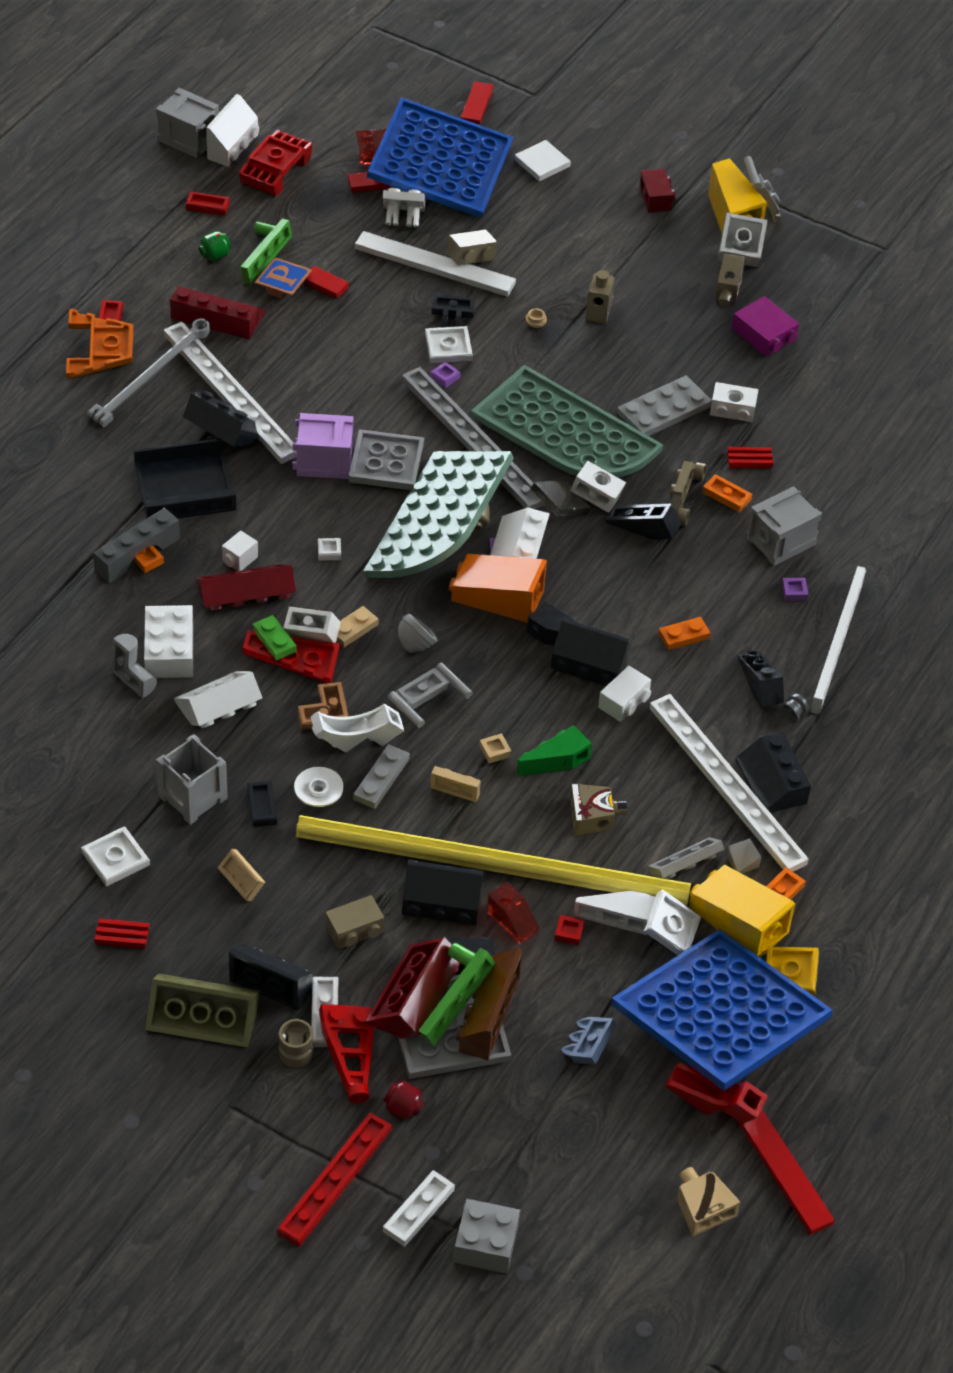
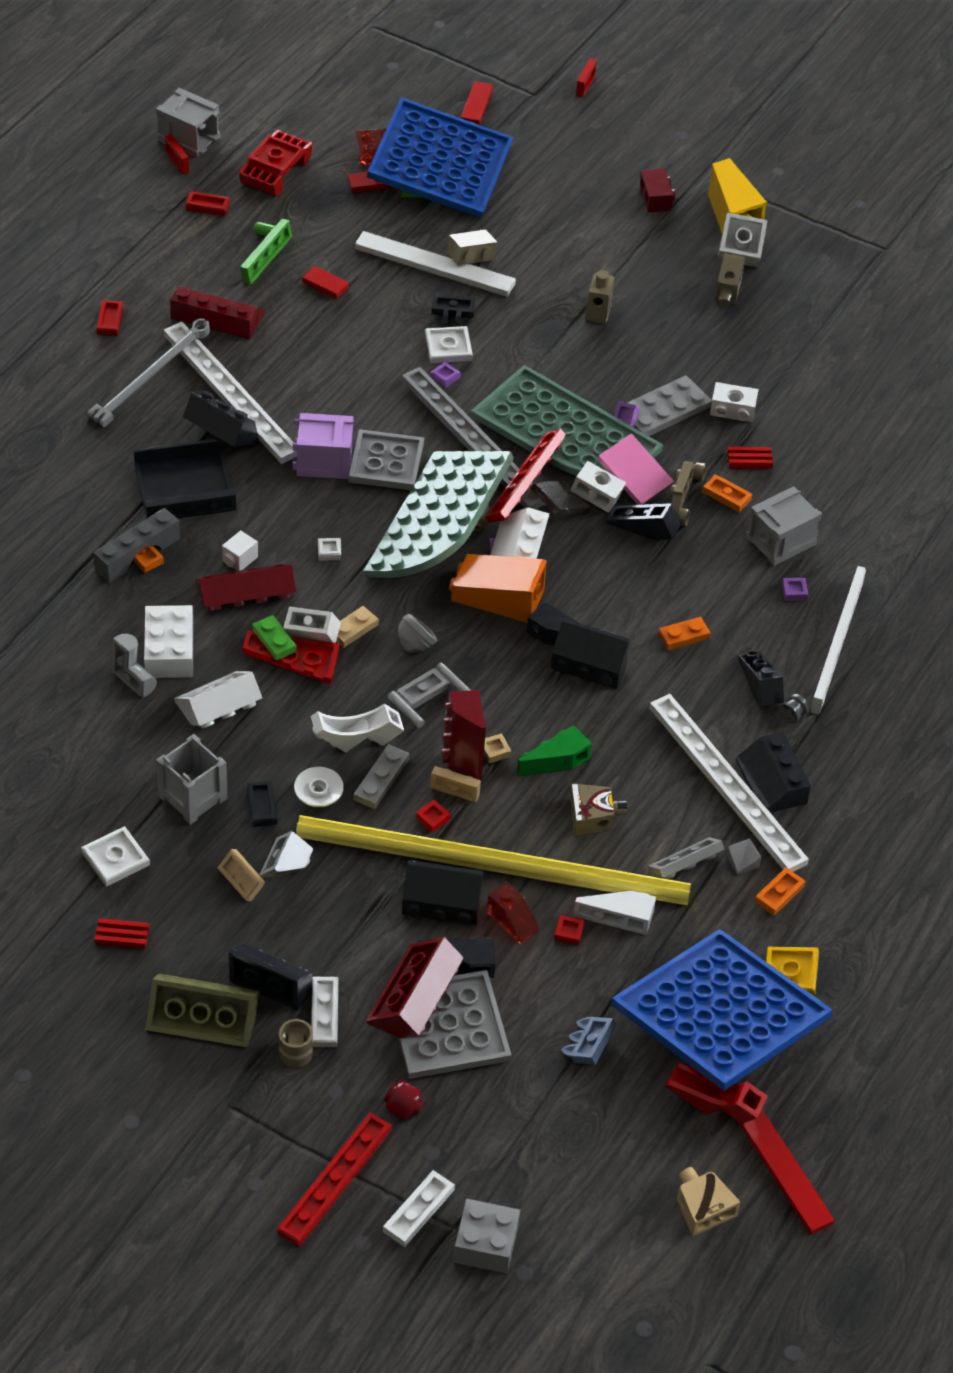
(109, 344): orange wing -> none
(176, 154): none -> red tile
(214, 246): green head -> none
(231, 131): white slope -> none
(282, 277): piece -> none
(287, 856): none -> slope
(331, 704): medium nougat brick -> none
(350, 1020): red plate -> none
(354, 922): dark tan brick -> none
(395, 200): white plate -> none
(433, 816): none -> red tile
(464, 734): none -> dark red slope
(476, 970): bright green piece -> none
(490, 1005): reddish brown slope -> none
(526, 474): none -> red plate
(536, 318): tan plate -> none
(542, 160): white tile -> none
(586, 78): none -> red tile
(625, 693): white brick -> none
(627, 413): none -> medium lavender tile
(637, 468): none -> bright pink tile
(672, 923): white tile -> none
(743, 909): yellow slope -> none
(764, 188): light grey plate -> none
(765, 326): magenta brick -> none

